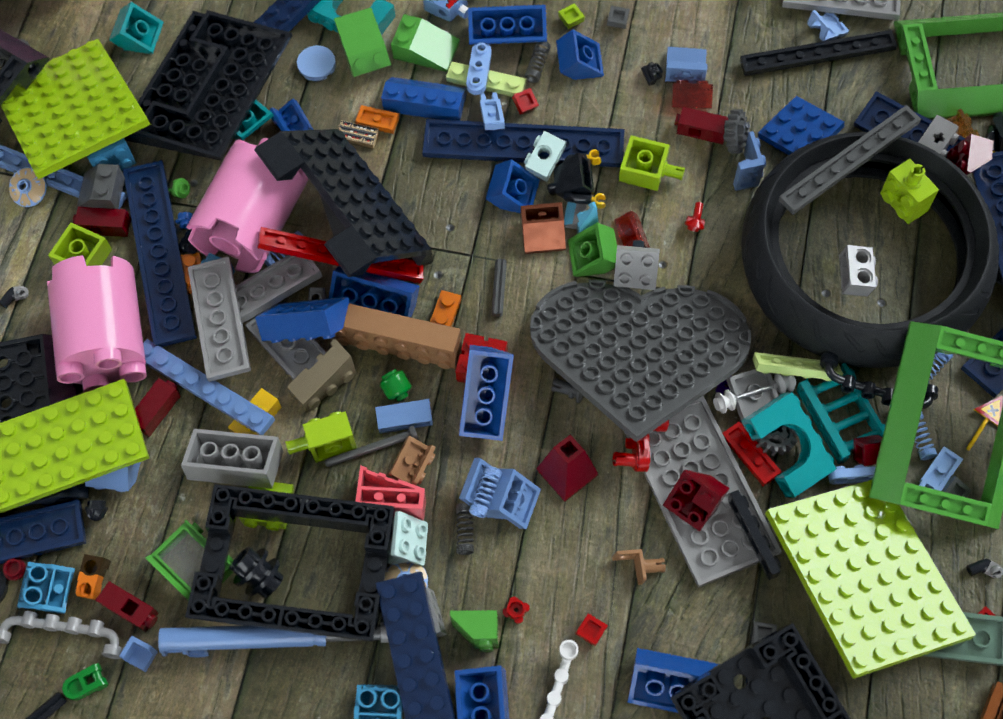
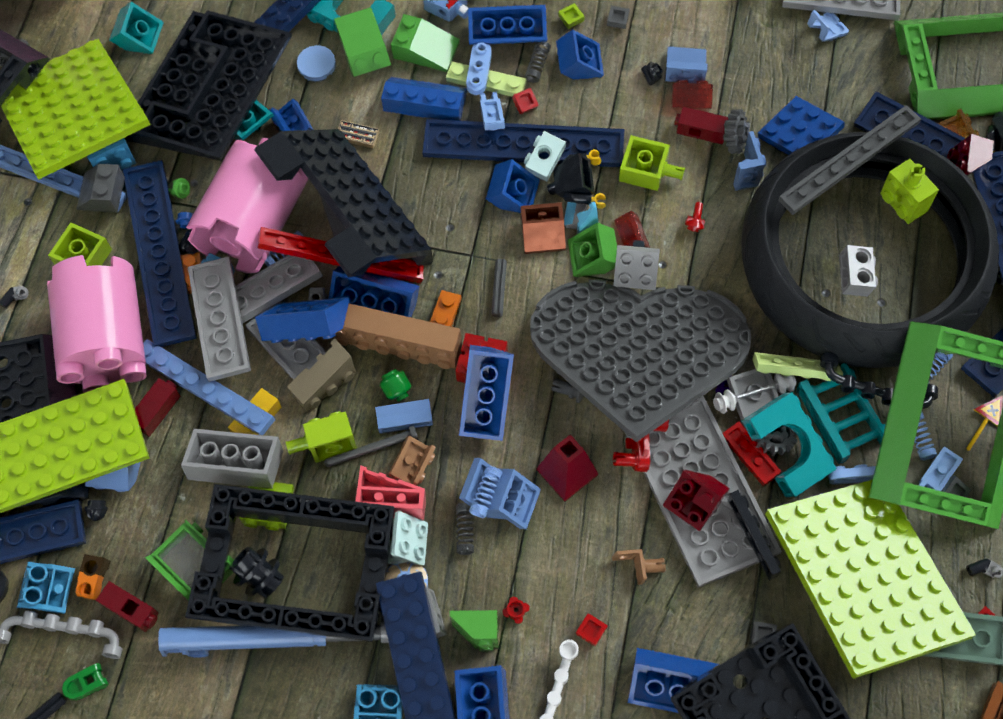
(14, 569): dark red plate -> none
(34, 190): tan dish -> none
(103, 221): dark red brick -> none
(138, 653): medium blue panel -> none
(377, 118): orange plate -> none
(818, 52): black plate -> none
(867, 449): dark red brick -> none
(941, 131): light grey brick -> none

